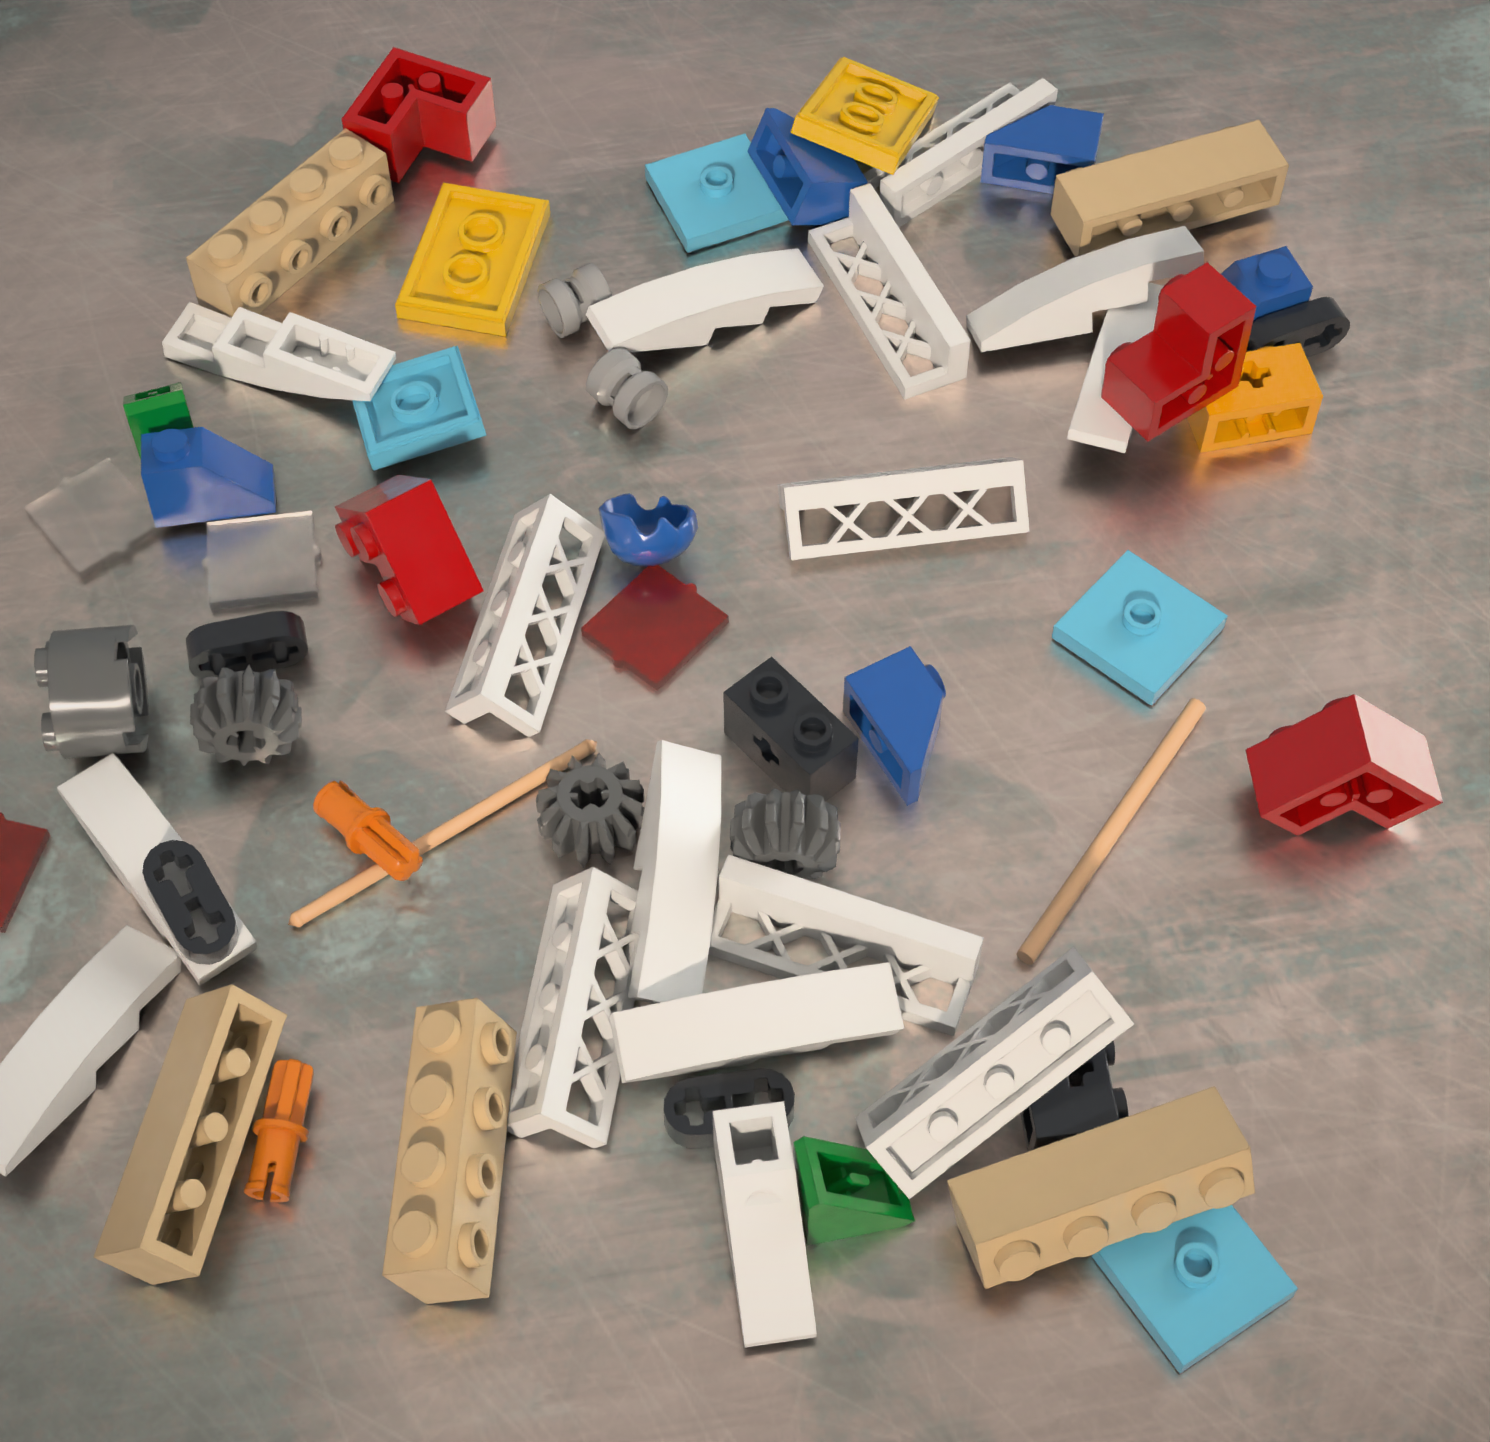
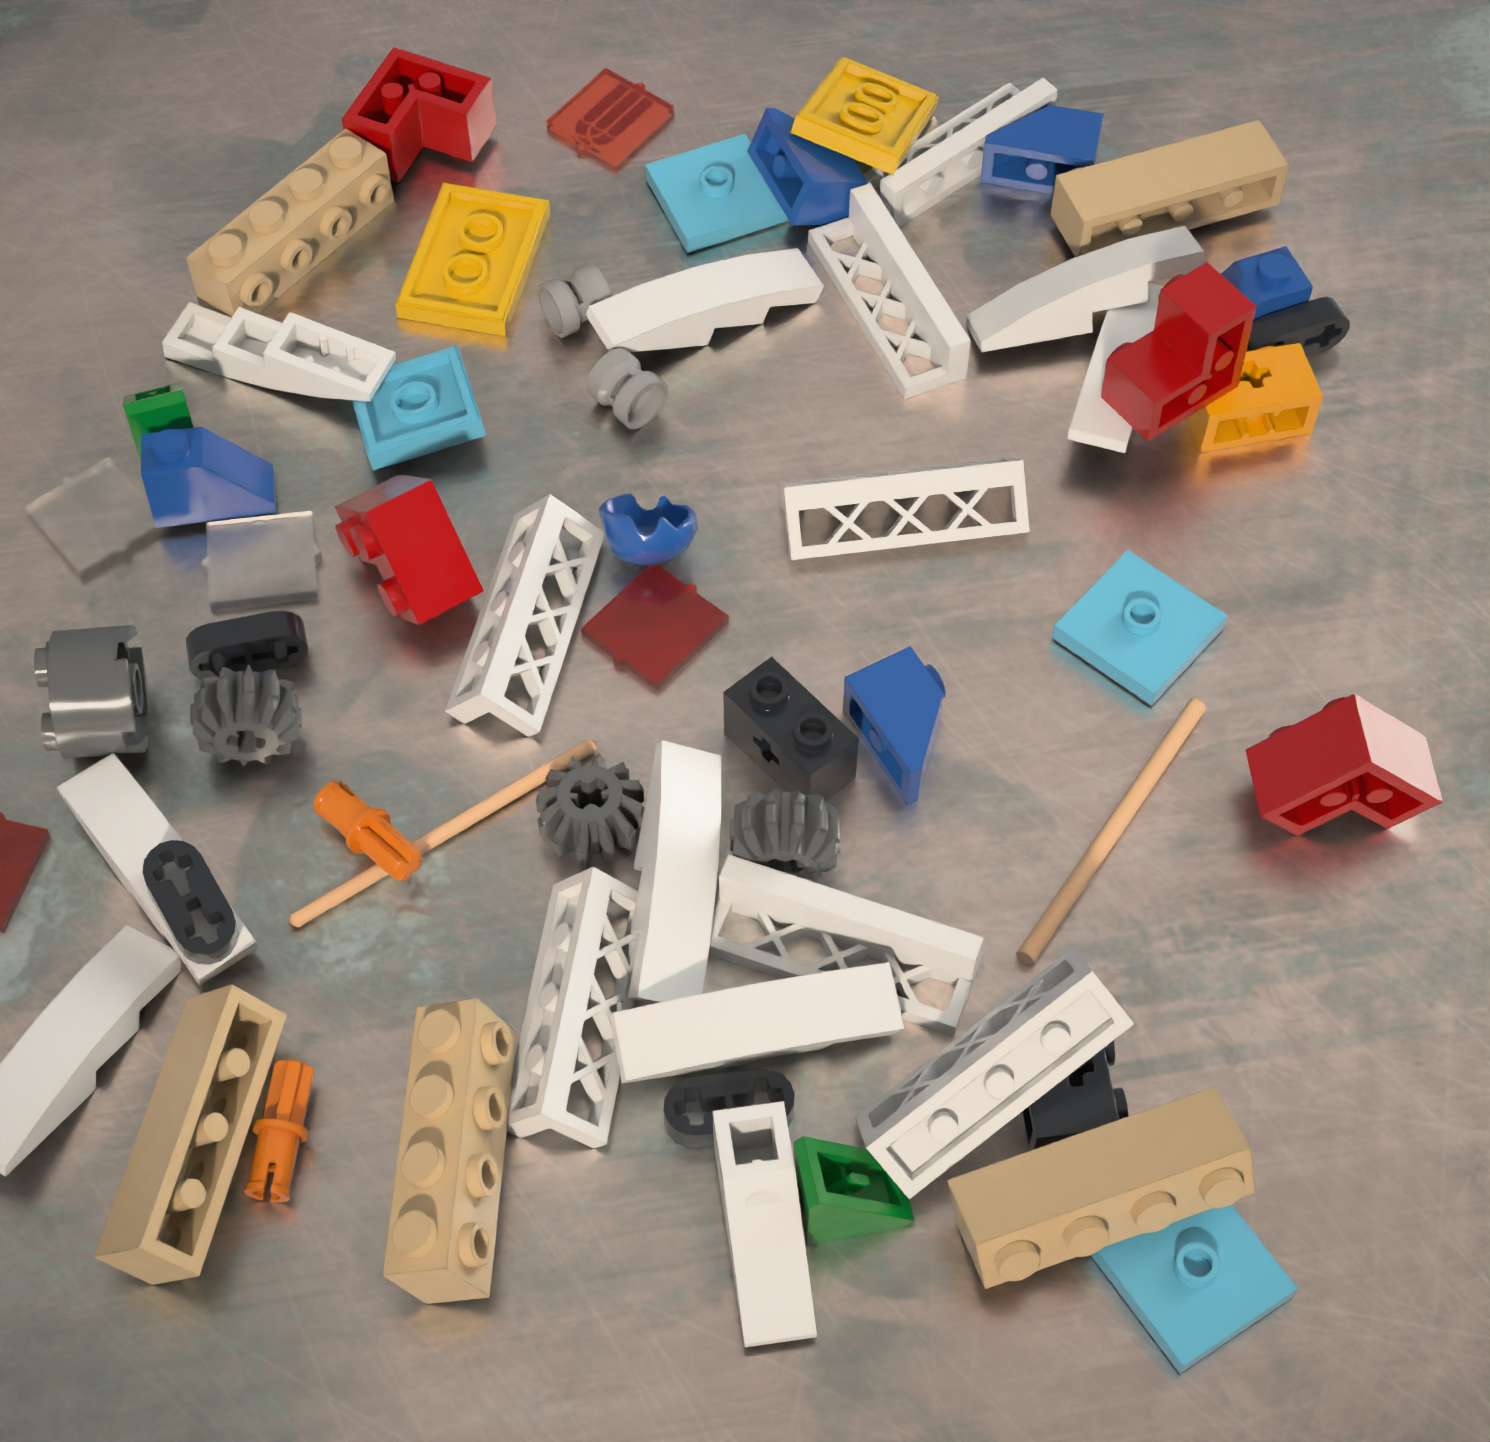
(610, 117): none -> clear red piece

